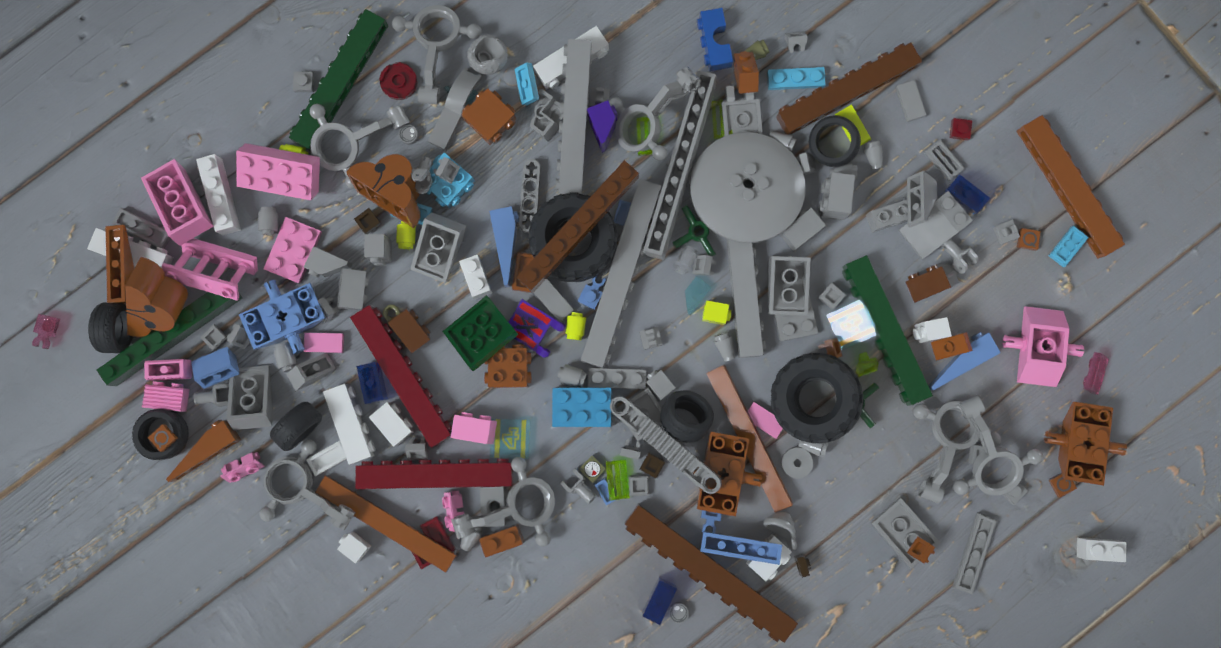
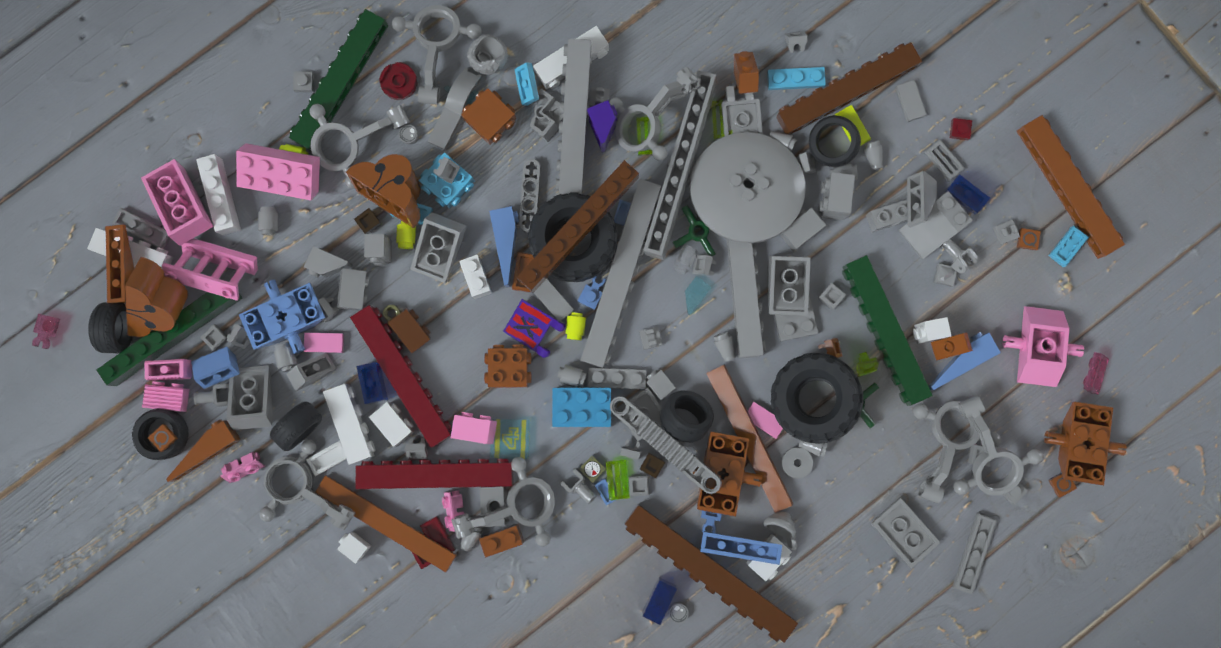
(292, 250): bright pink plate -> none
(422, 176): light grey piece -> none
(480, 333): dark green plate -> none
(716, 313): neon yellow brick -> none
(717, 55): blue arch -> none
(759, 49): olive cone -> none
(803, 565): dark brown plate -> none
(852, 324): clear light blue tile -> none
(921, 550): dark orange tile -> none
(928, 283): reddish brown brick -> none
(1101, 549): white brick -> none

